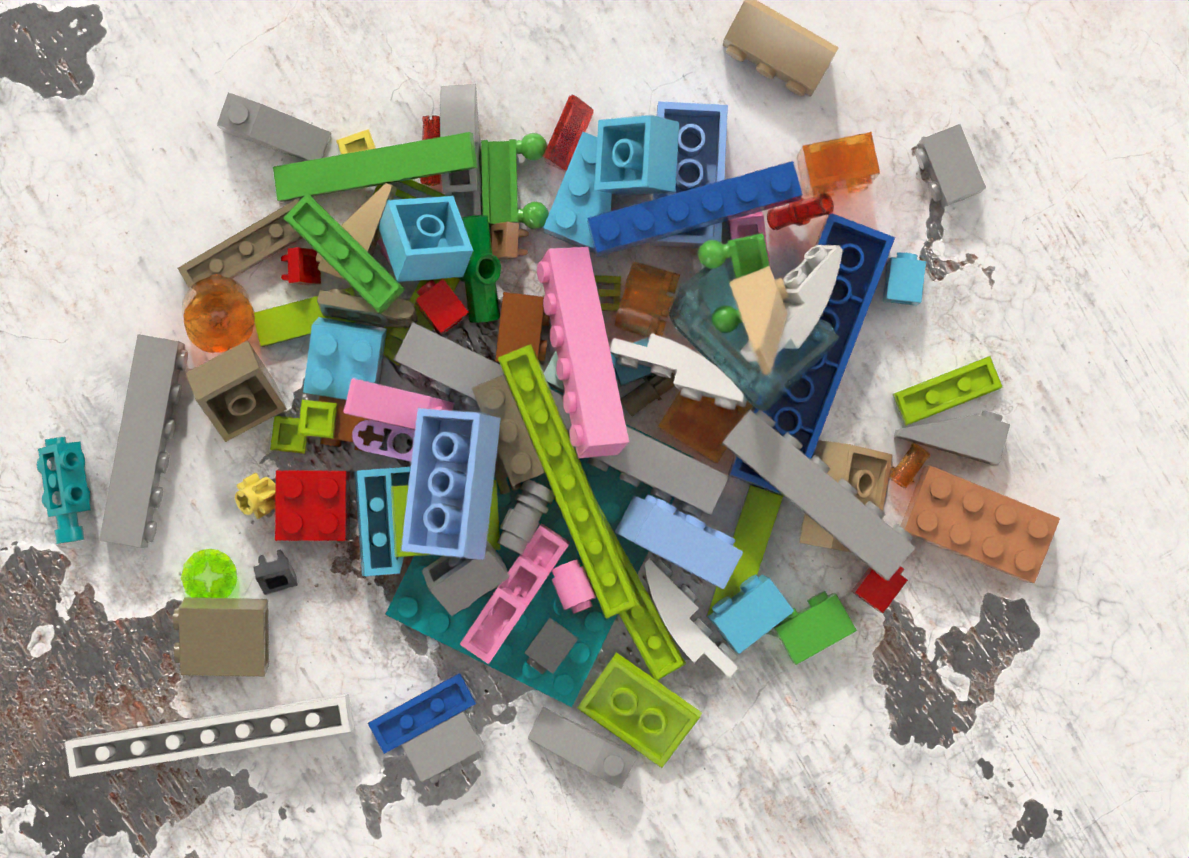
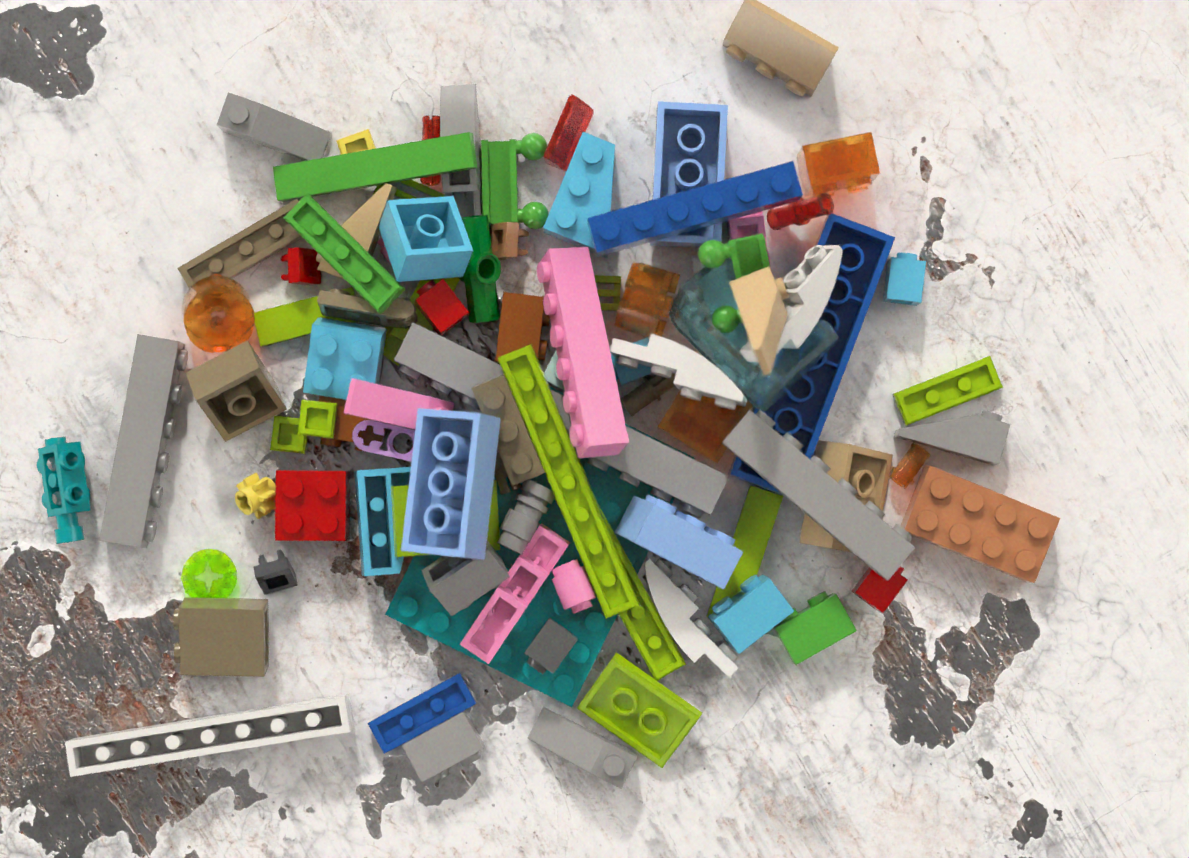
(636, 155): medium azure brick -> none
(950, 166): light grey brick -> none

